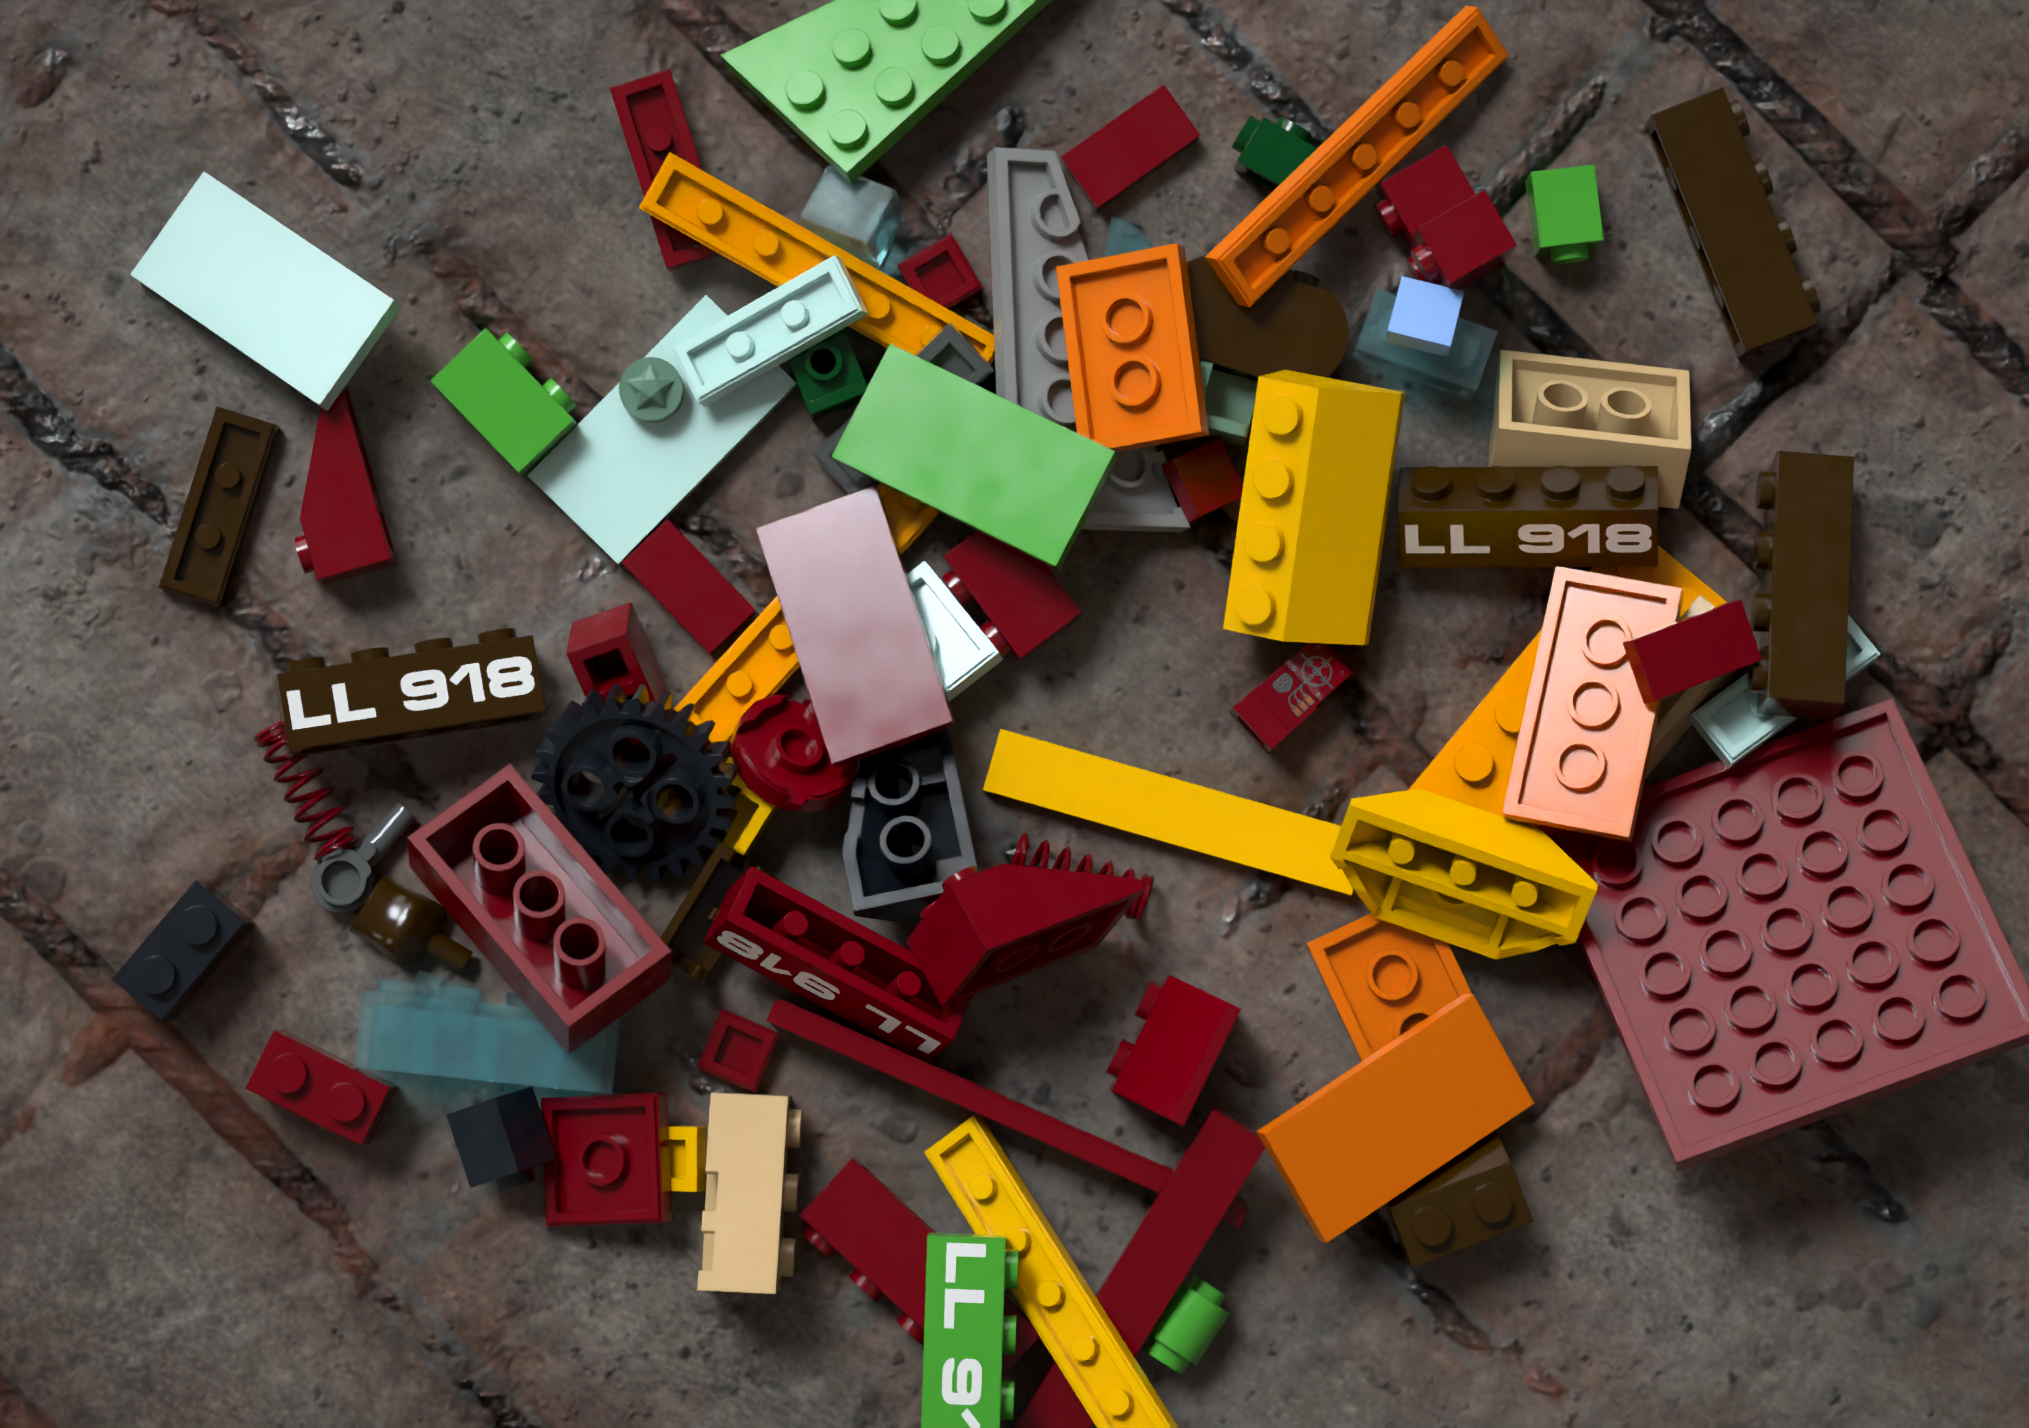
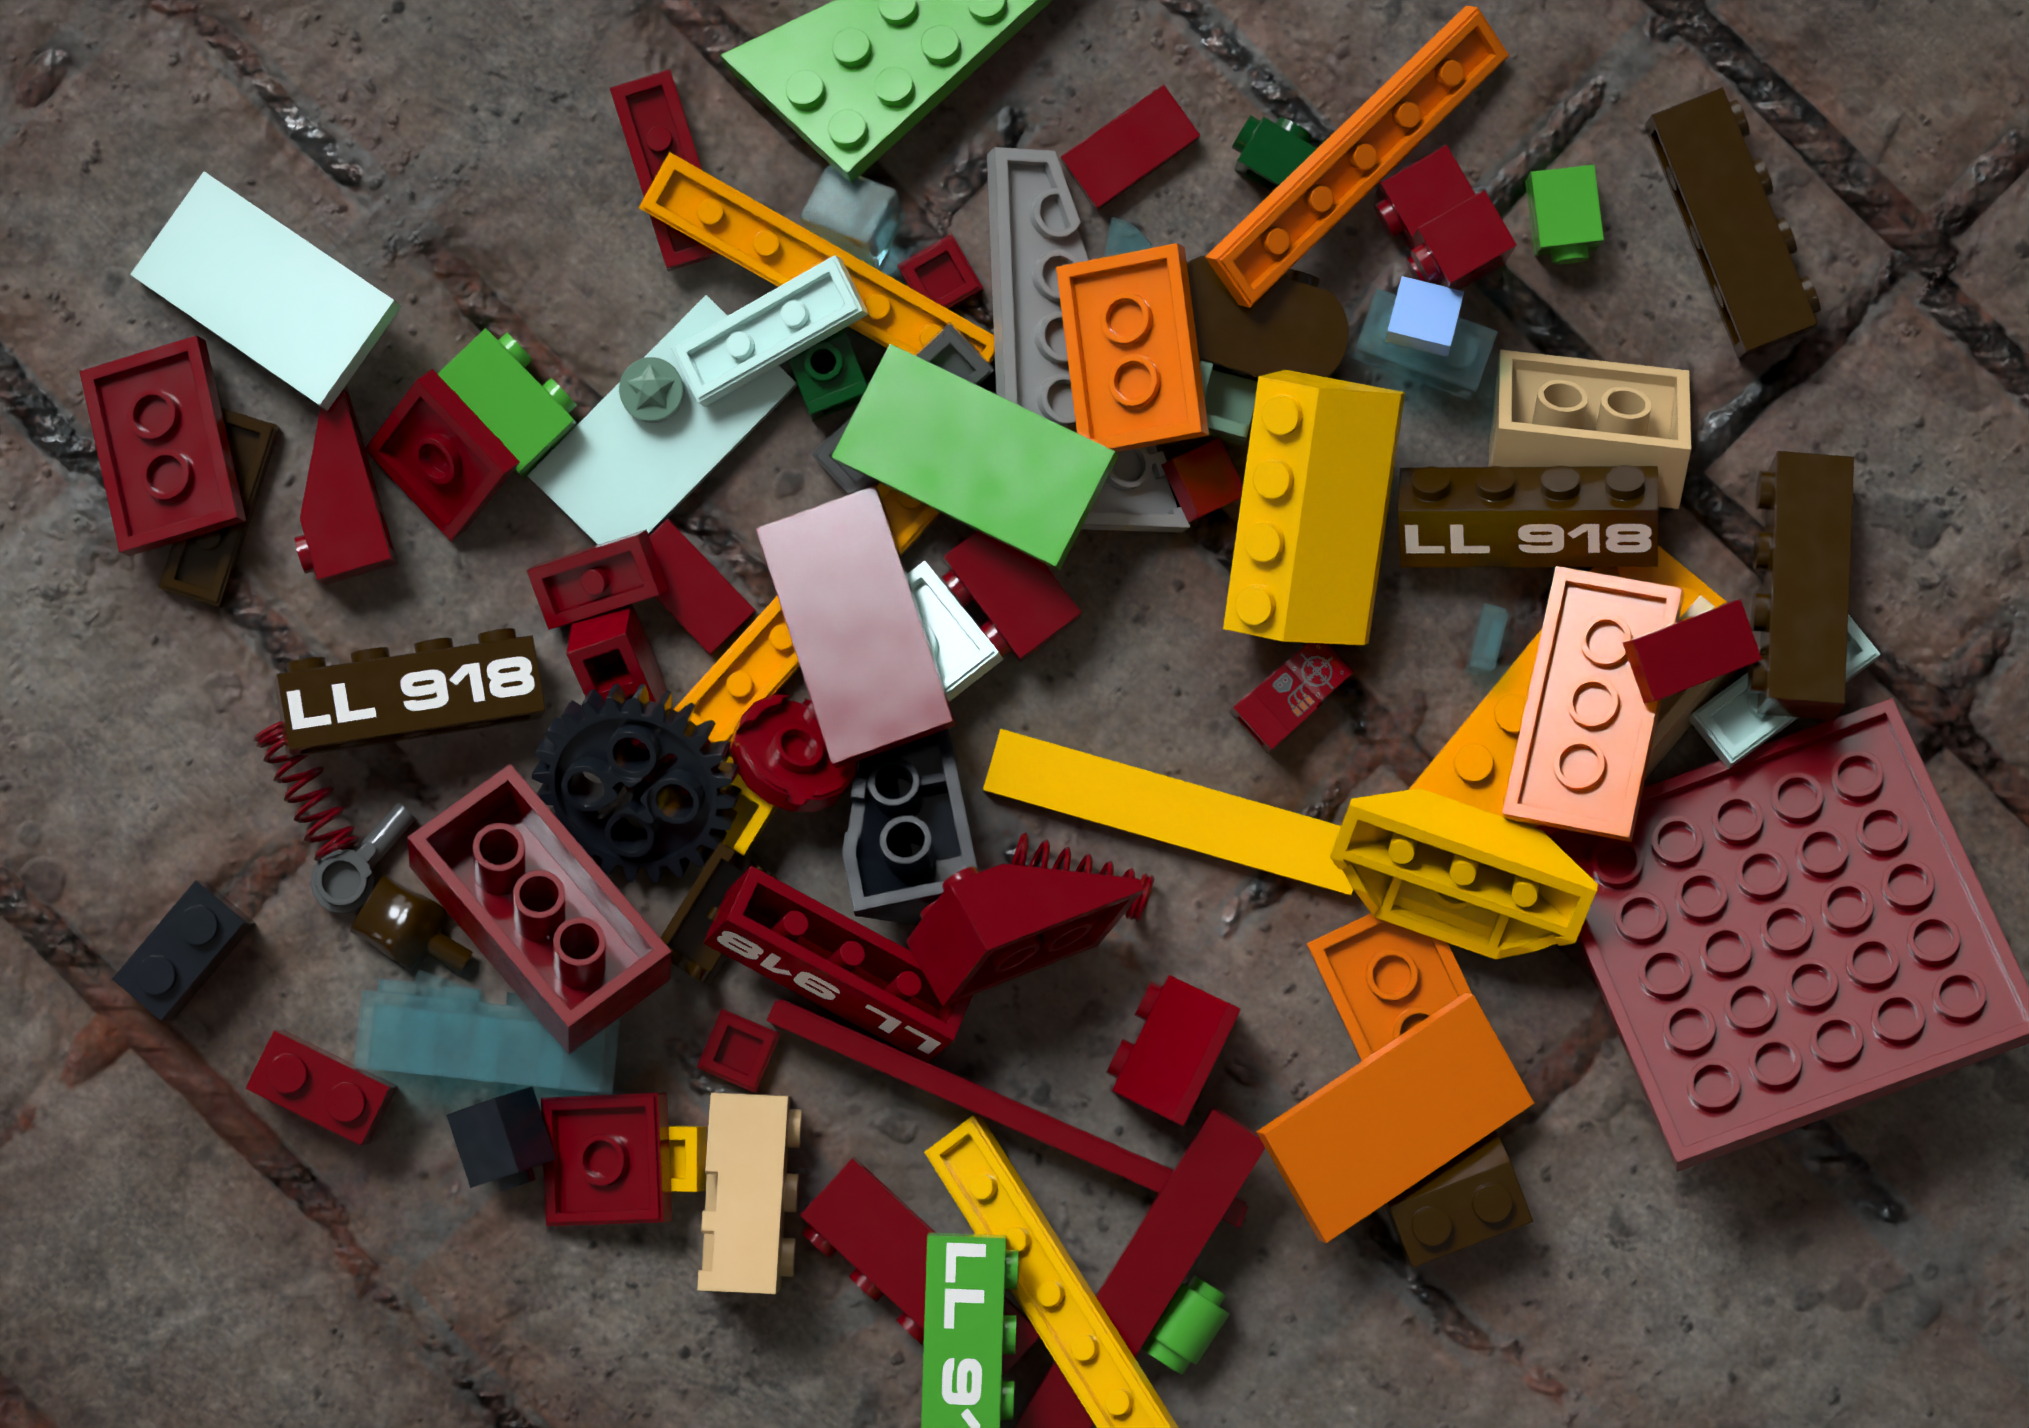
(162, 446): none -> dark red plate
(441, 455): none -> dark red plate
(597, 579): none -> dark red plate
(1486, 639): none -> clear light blue tile

